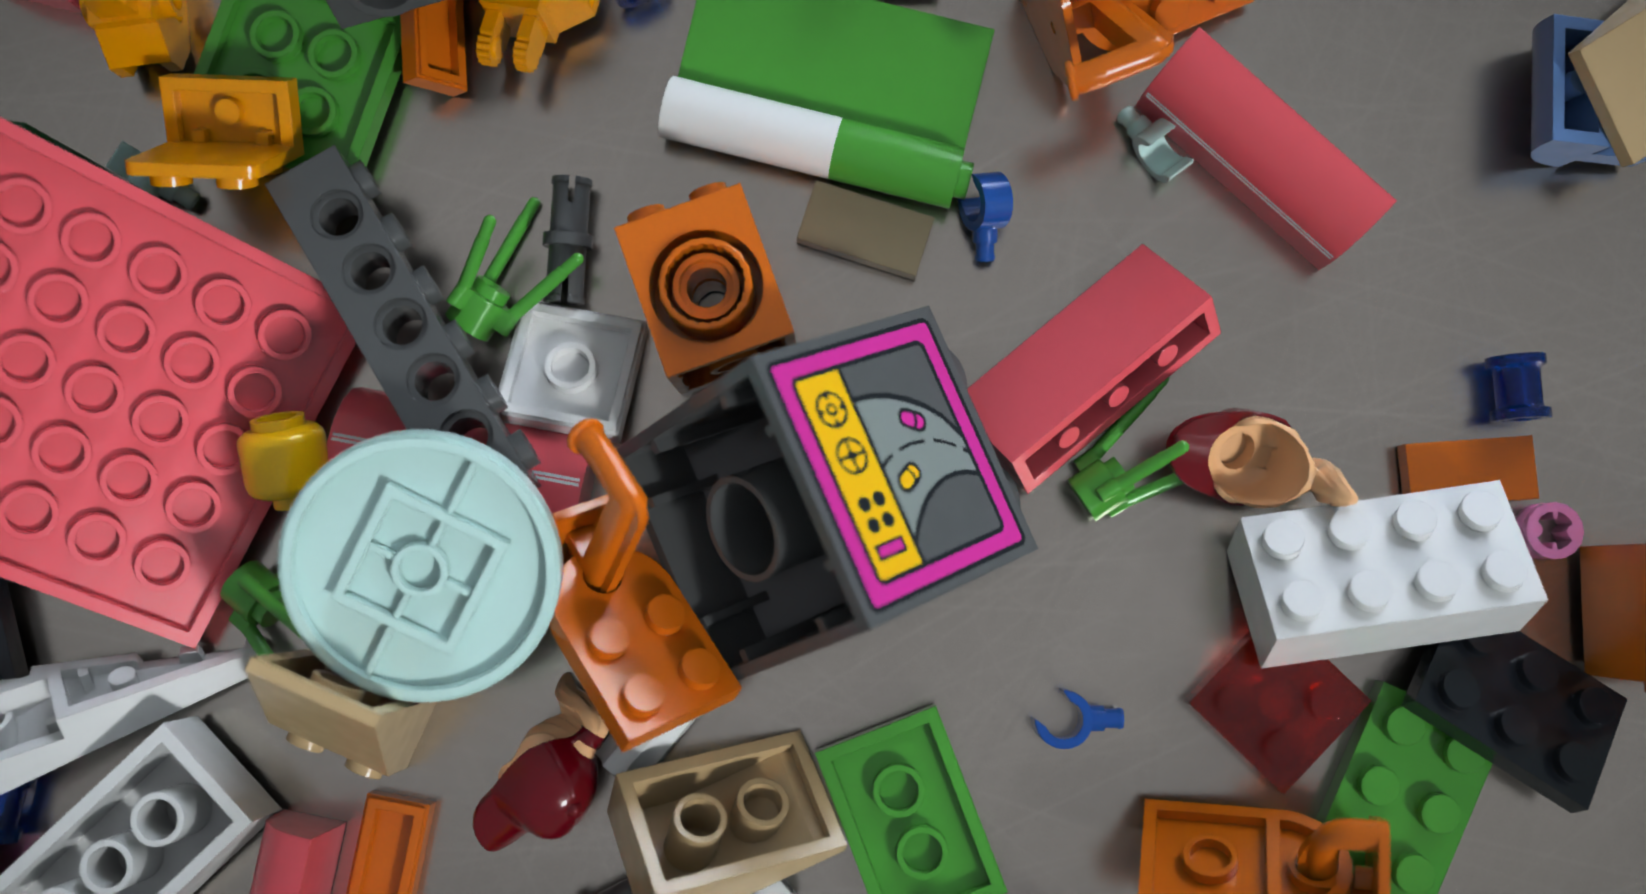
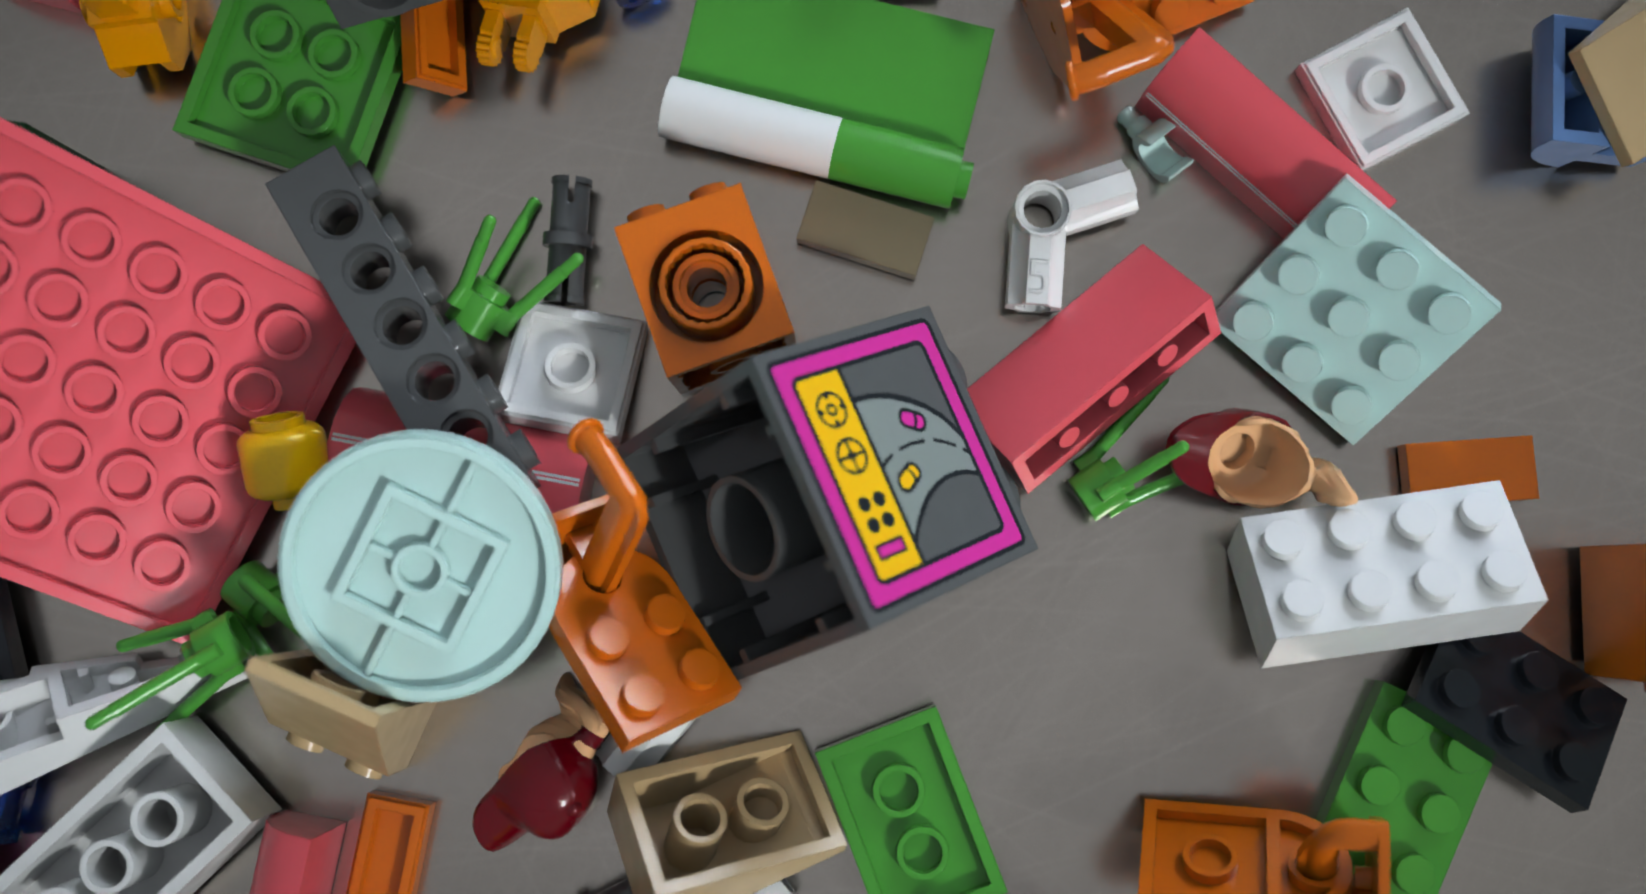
(182, 194): light aqua piece -> none
(215, 647): none -> bright green plant
(223, 130): light orange bracket -> none
(988, 212): blue piece -> none
(1076, 204): none -> white piece
(1089, 719): blue piece -> none
(1278, 714): clear red plate -> none
(1354, 310): none -> light aqua plate
(1381, 90): none -> white tile
(1518, 387): clear blue bush -> none
(1567, 532): bright pink bush -> none

